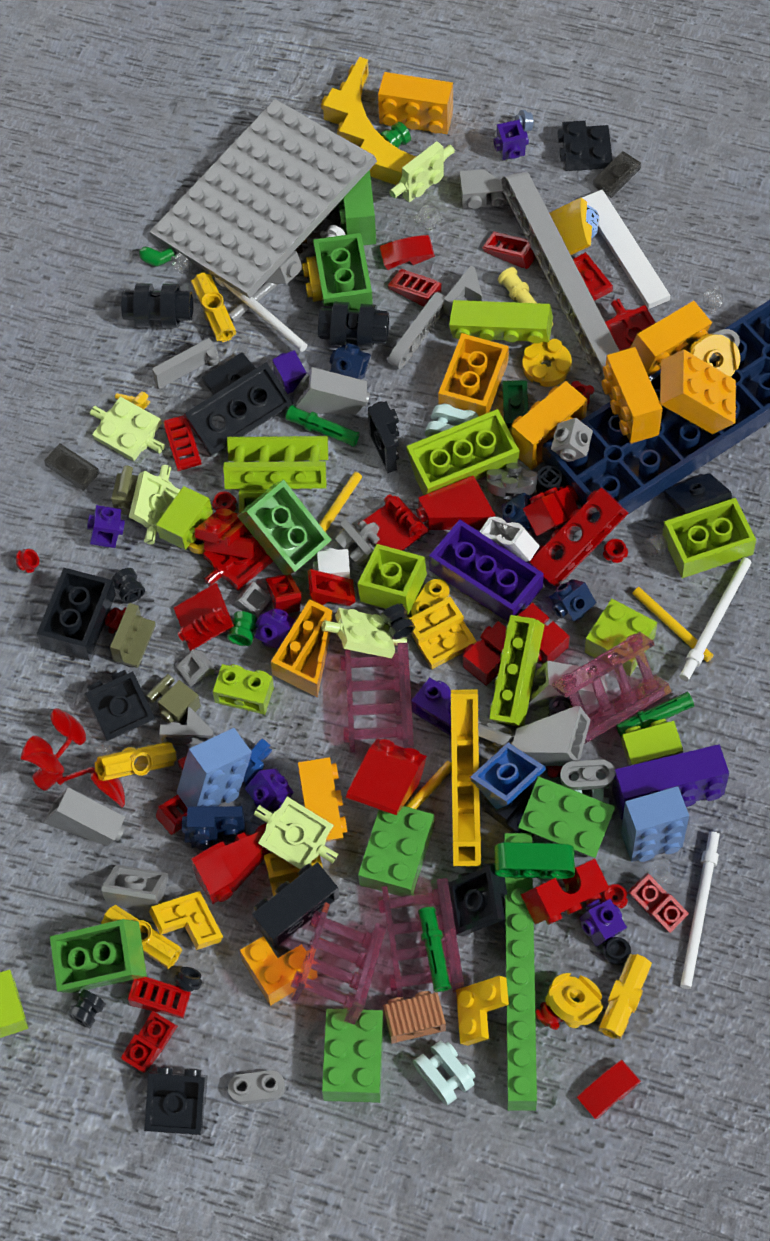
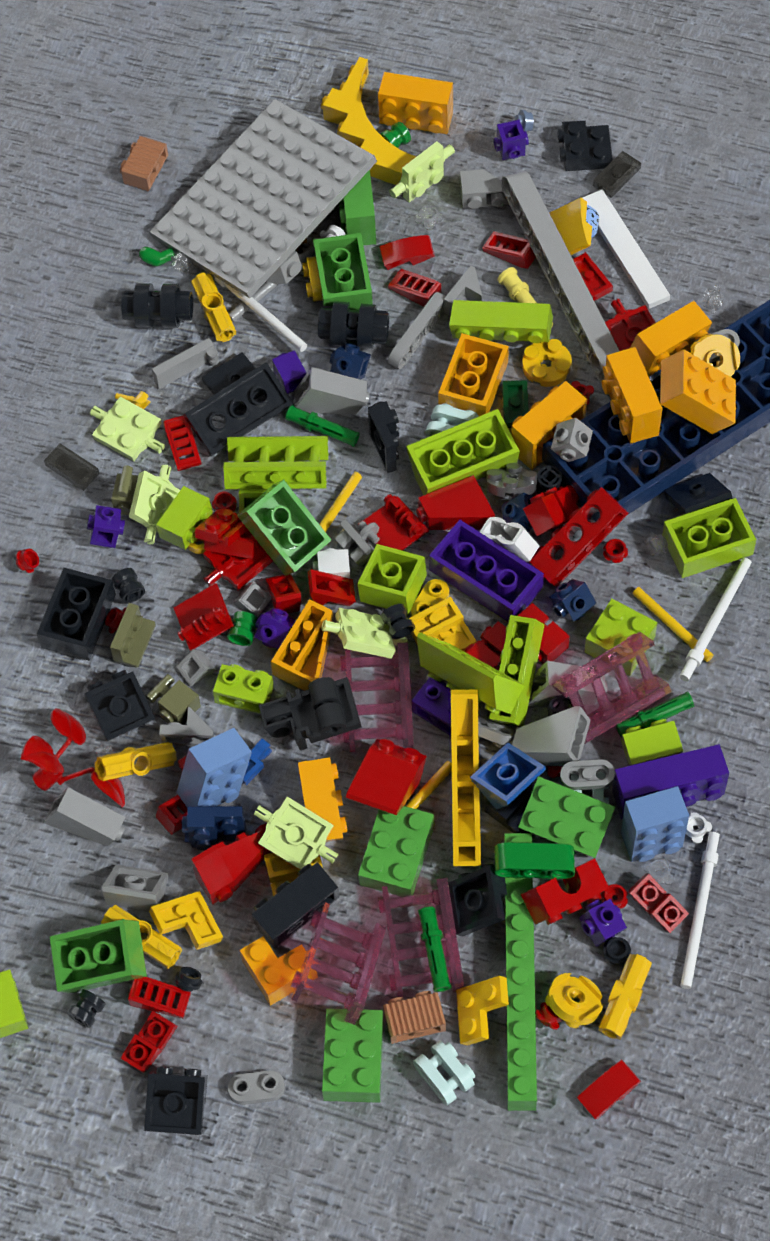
(144, 163): none -> nougat brick
(269, 789): dark purple brick -> none
(313, 714): none -> black plate
(468, 673): none -> lime slope
(703, 827): none -> white plate

